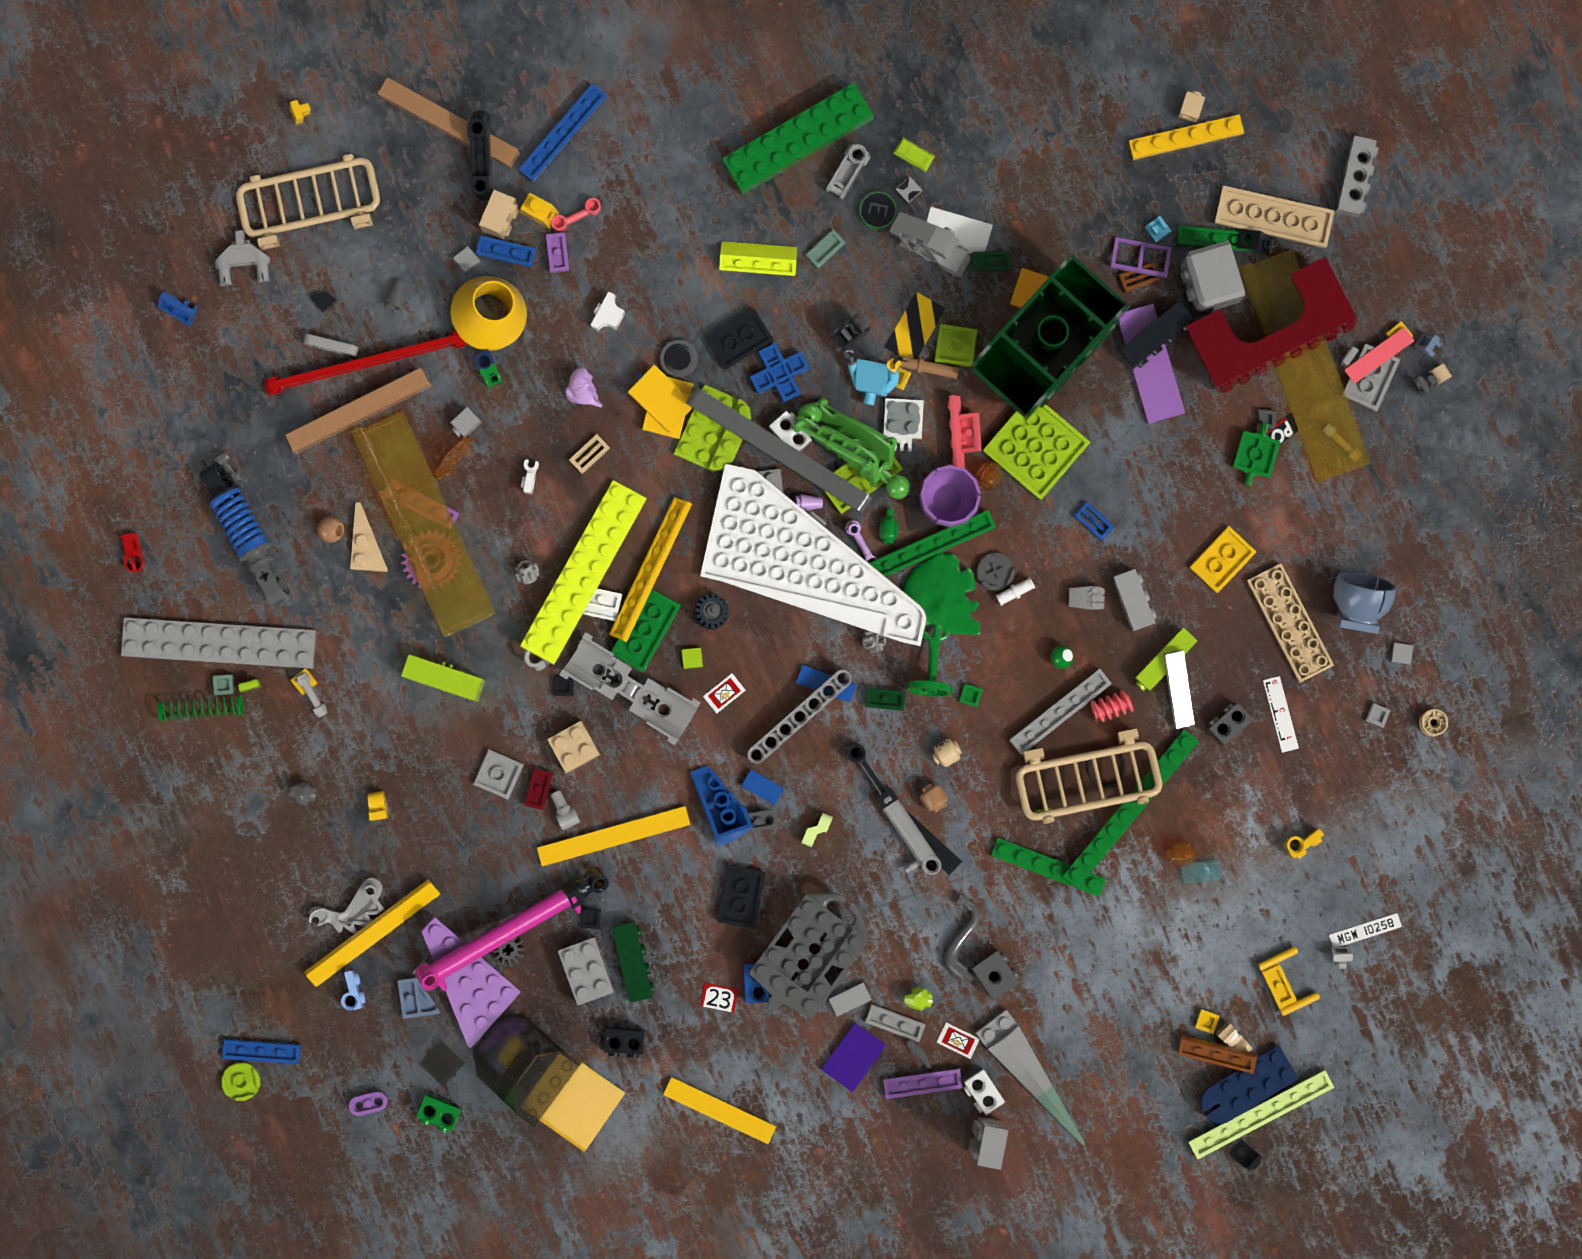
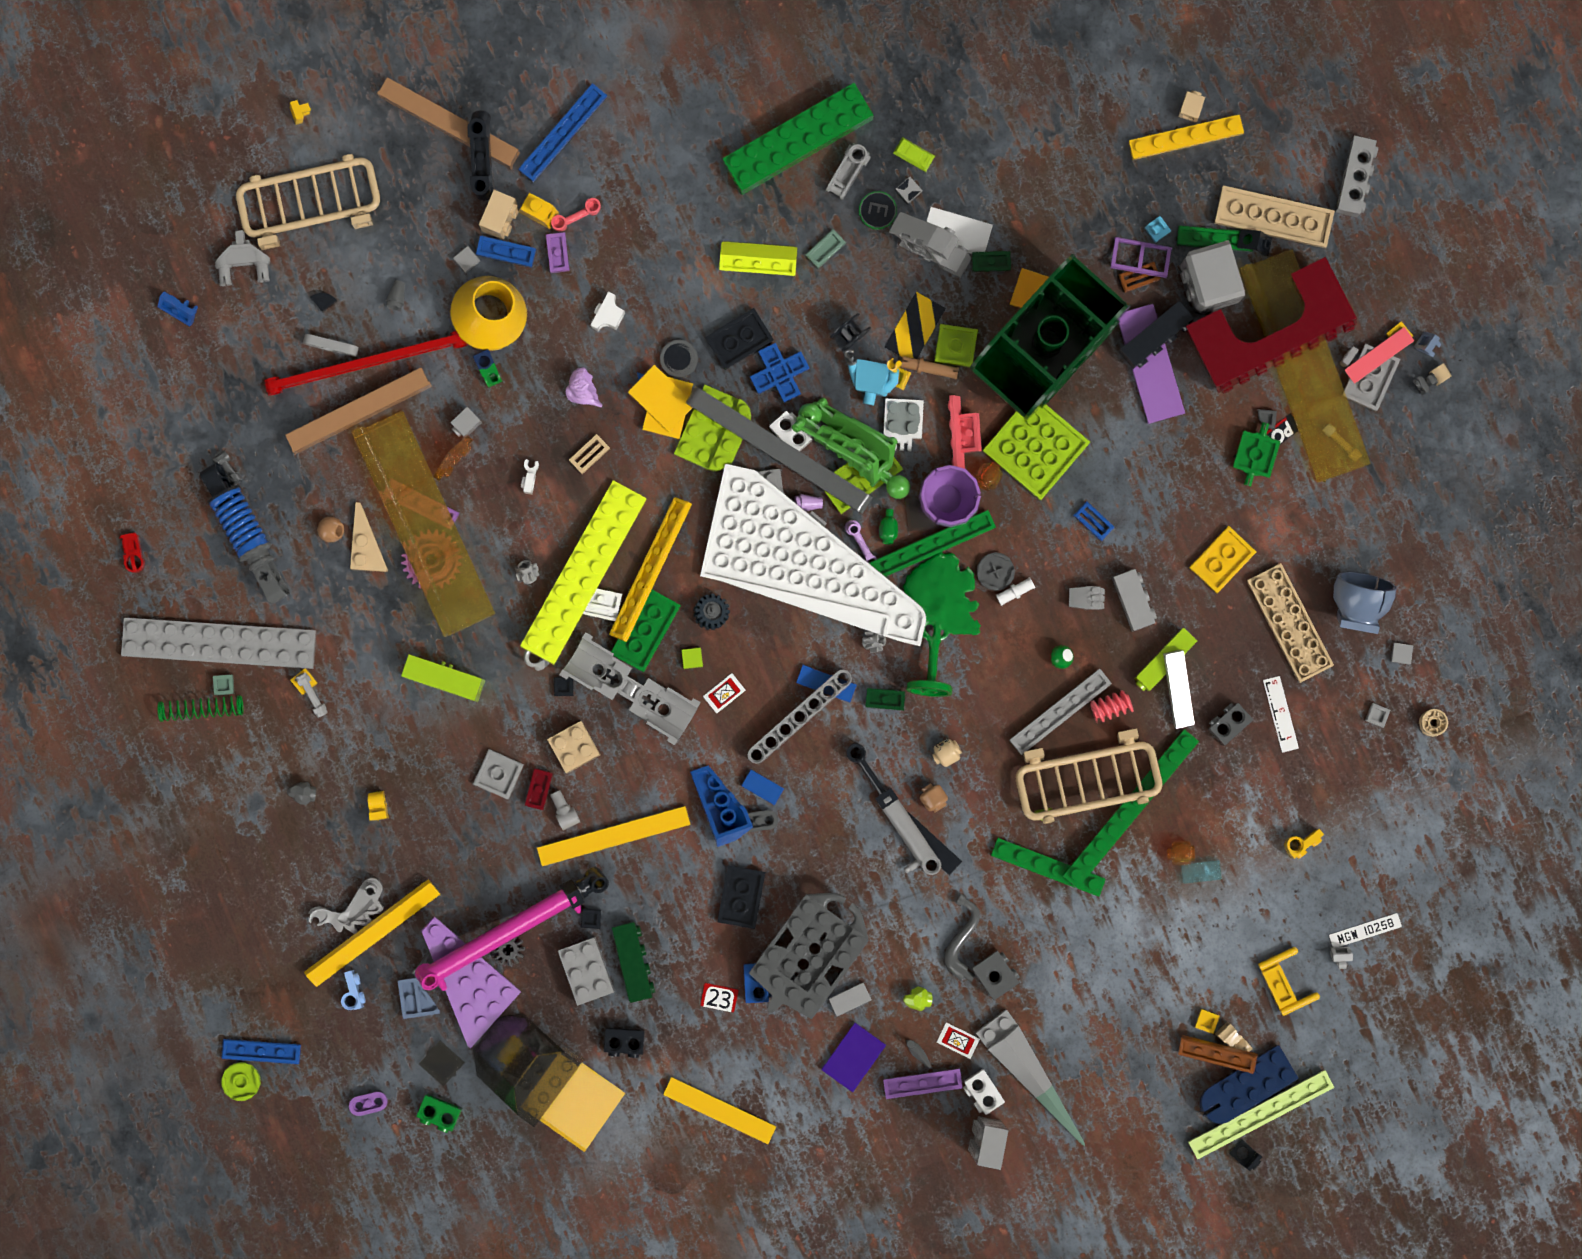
(249, 685): lime tile -> none
(822, 826): yellowish green piece -> none
(895, 1023): light grey tile -> none
(971, 695): green tile -> none
(1110, 784): black piece -> none

